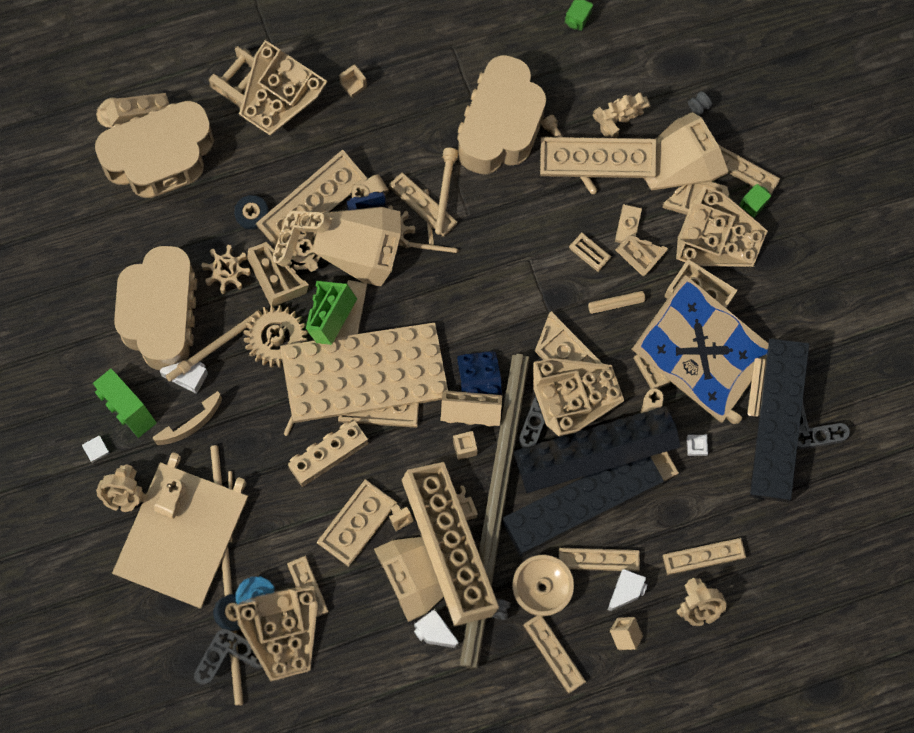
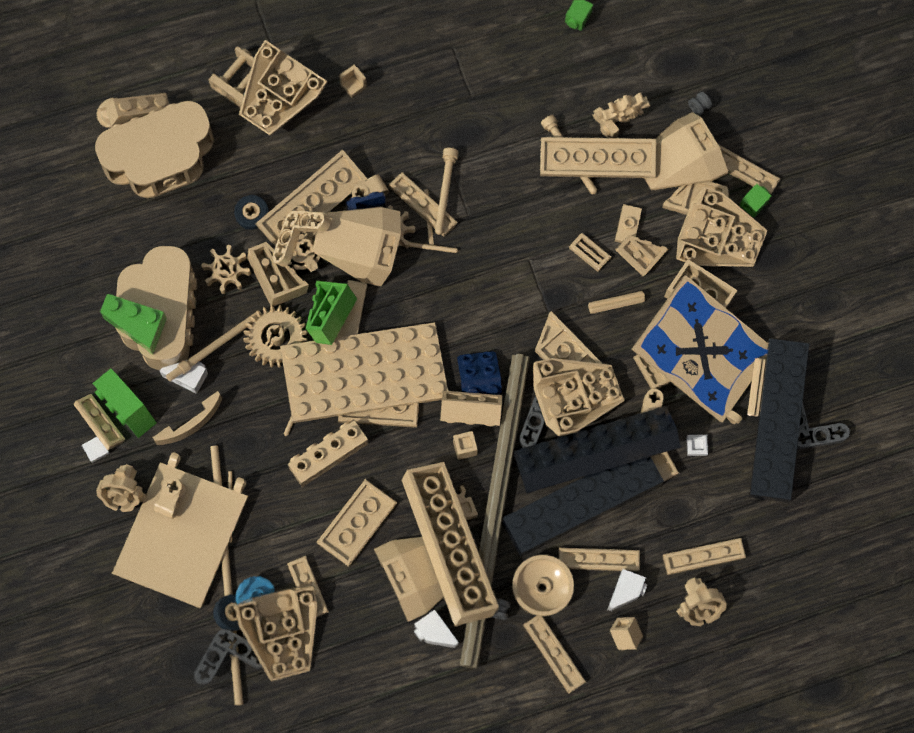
(99, 421): none -> tan tile
(135, 320): none -> bright green wedge
(400, 517): tan tile -> none
(501, 118): tan brick -> none

